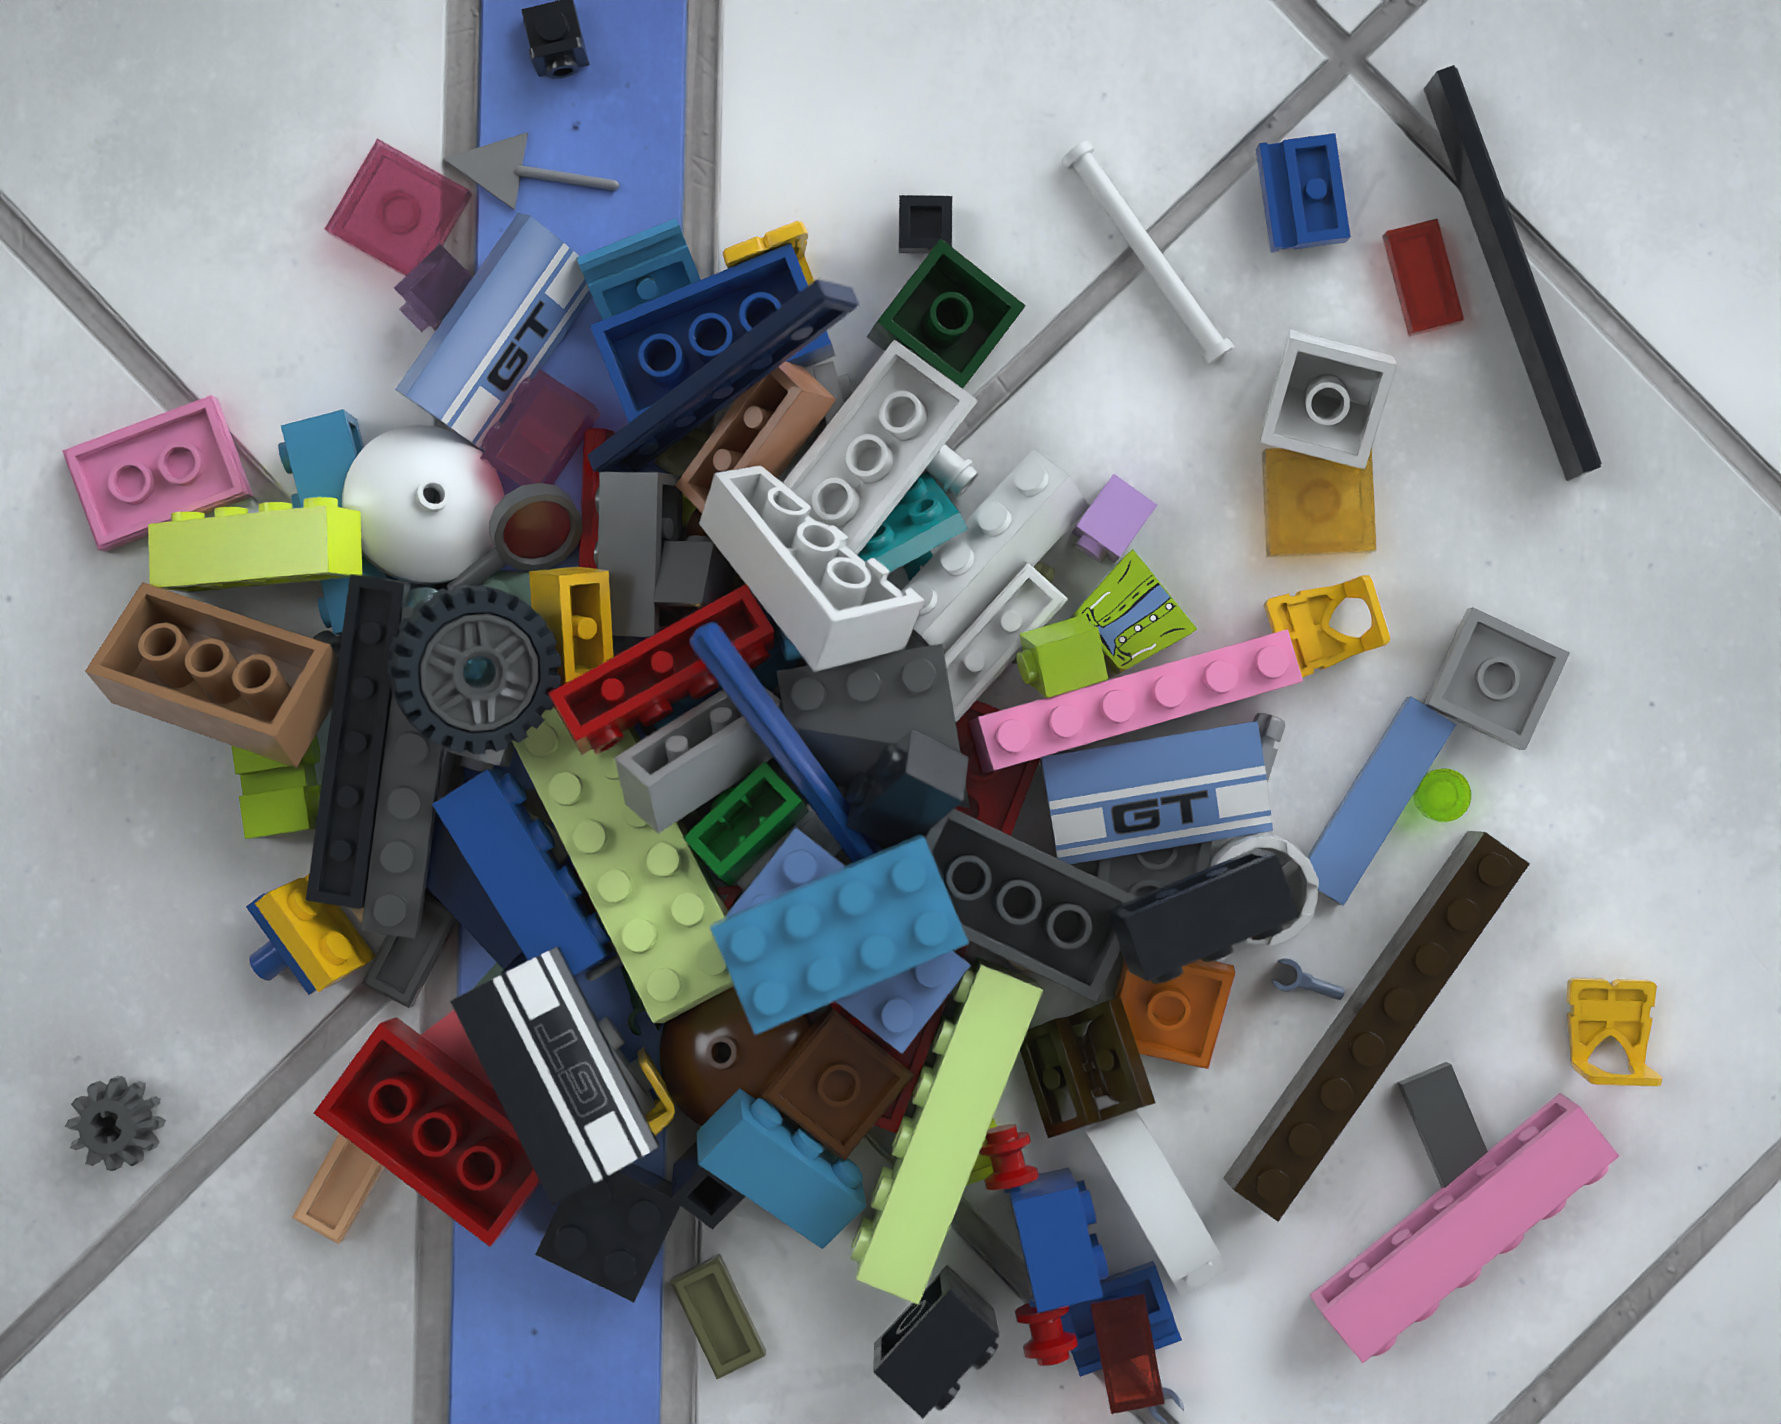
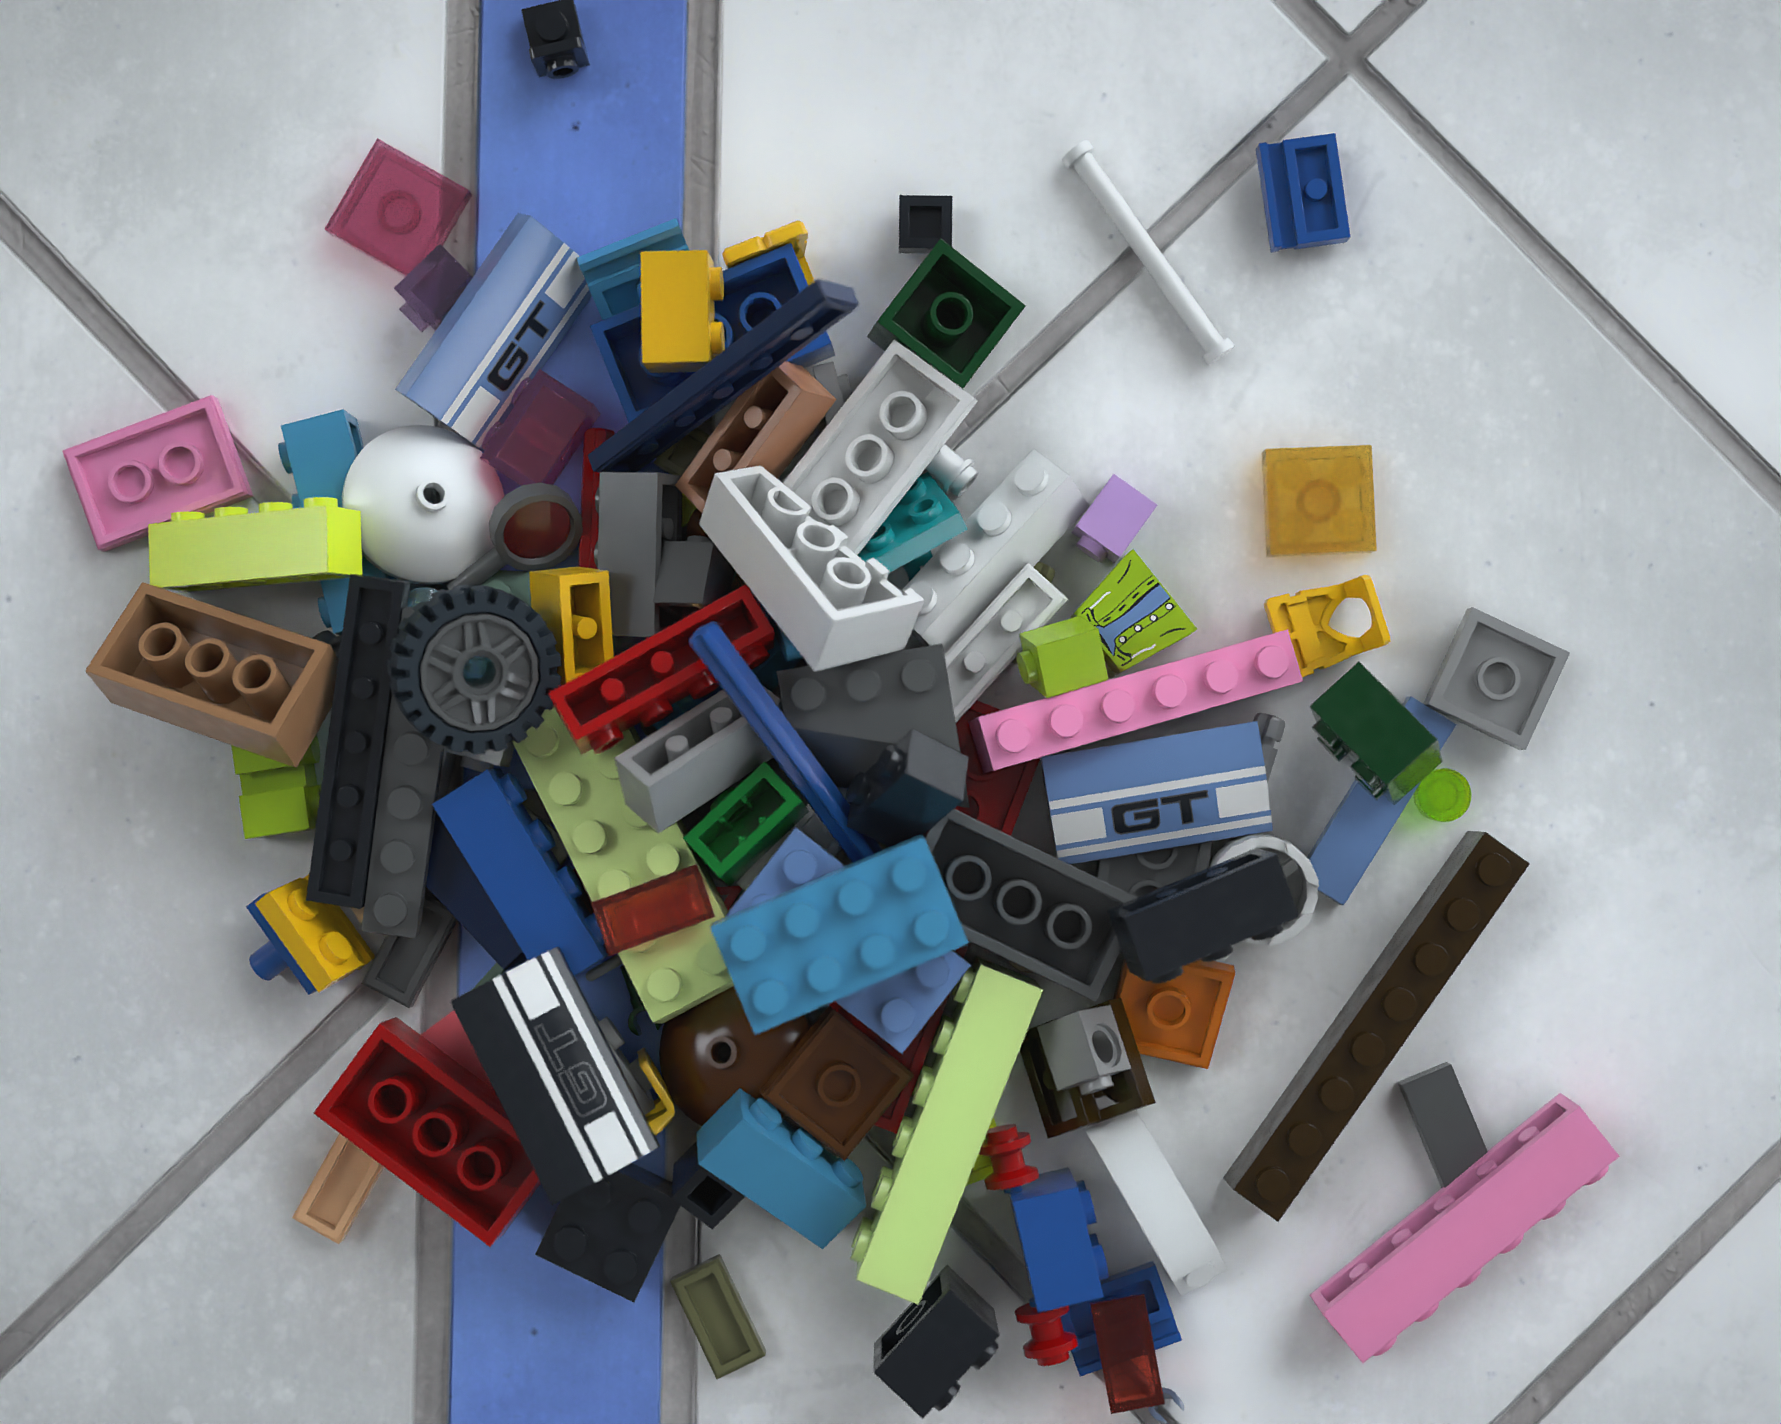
(97, 1125): dark grey gear -> none
(500, 168): light grey piece -> none
(653, 909): none -> clear red tile
(679, 310): none -> yellow brick
(1084, 1049): none -> light grey brick
(1308, 982): sand blue hand -> none
(1328, 399): white slope -> none
(1376, 733): none -> dark green brick
(1423, 277): clear red tile -> none
(1511, 274): black tile -> none
(1613, 1010): yellow piece -> none

